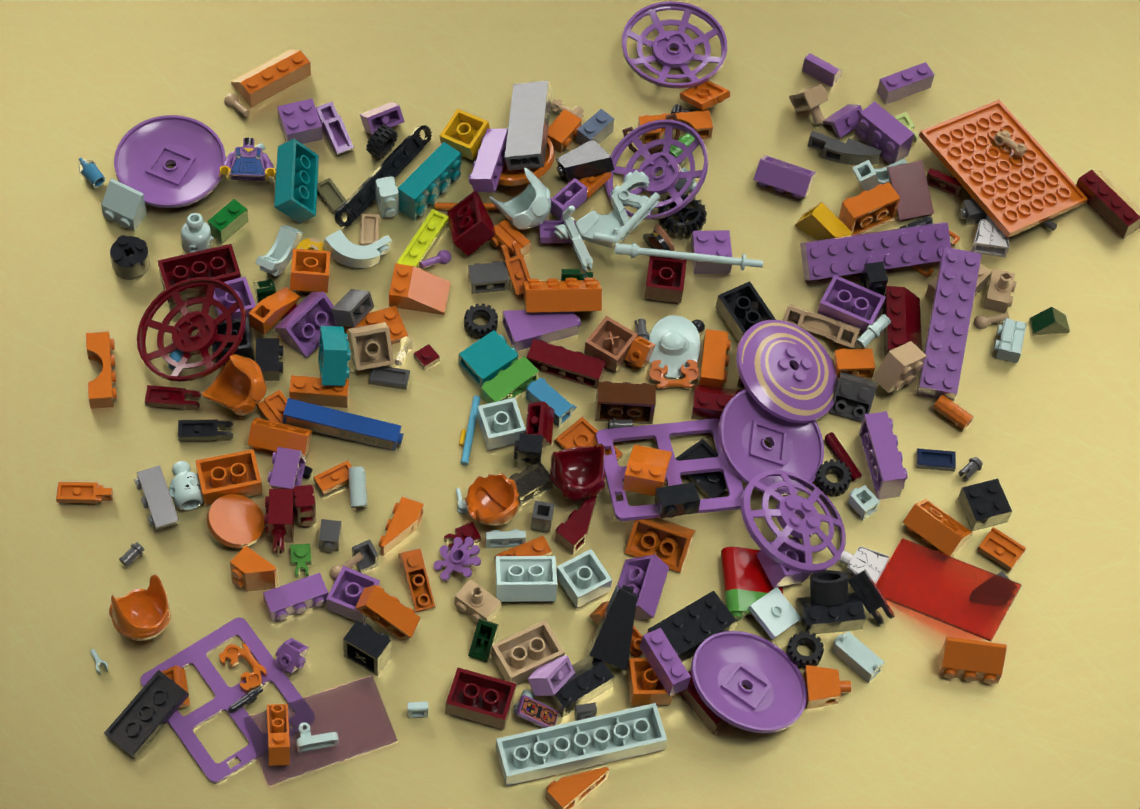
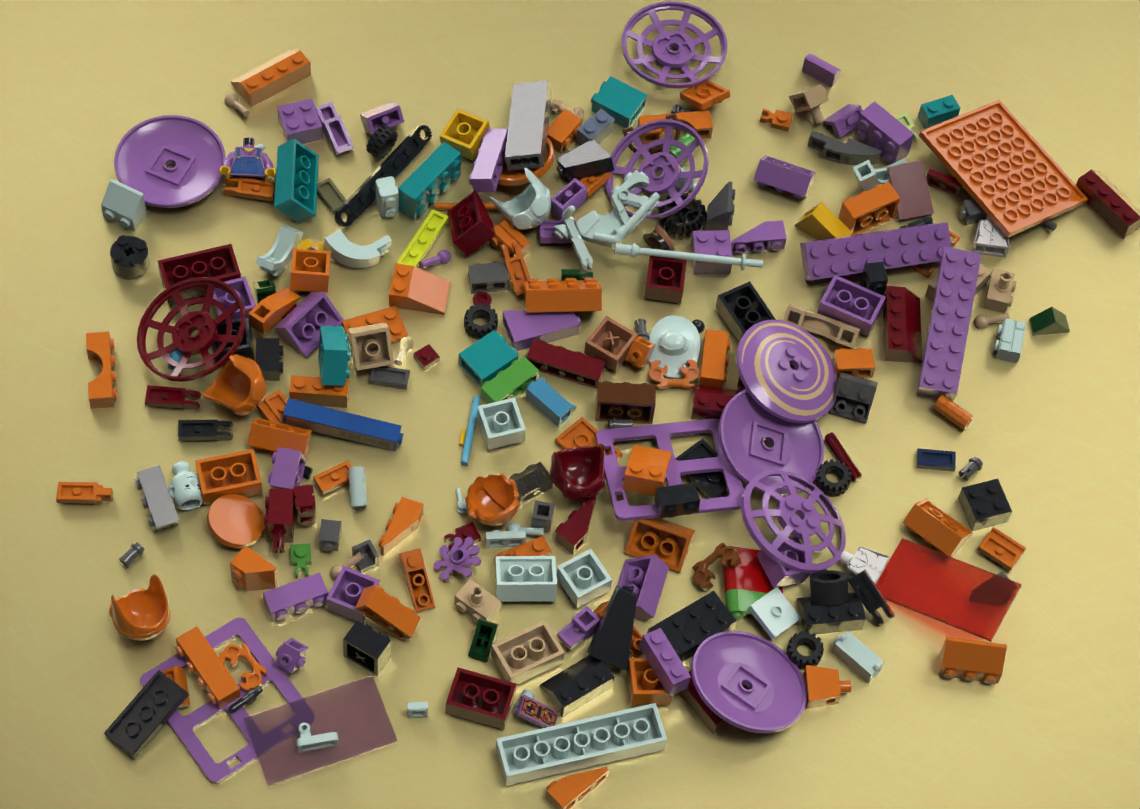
(91, 172): dark azure piece -> none
(98, 661): light aqua hand -> none
(195, 234): light aqua piece -> none
(208, 668): none -> orange brick
(228, 221): green brick -> none
(250, 188): none -> orange hinge
(278, 734): orange slope -> none
(352, 308): dark grey brick -> none
(369, 229): tan tile -> none
(482, 297): none -> dark red tile
(528, 450): black brick -> none
(529, 530): none -> light aqua bar
(540, 421): dark red brick -> none
(551, 677): lavender slope -> none
(580, 628): none -> medium lavender brick
(585, 711): dark grey tile -> none
(619, 101): none -> teal brick
(721, 210): none -> dark grey slope
(727, 554): none -> dark orange helmet
(766, 236): none -> medium lavender slope
(780, 119): none -> orange plate
(863, 502): light aqua brick -> none
(873, 331): light aqua pin -> none
(882, 455): medium lavender brick -> none
(900, 367): tan brick -> none
(905, 83): medium lavender brick -> none
(938, 111): none -> teal brick
(1004, 138): tan bar -> none

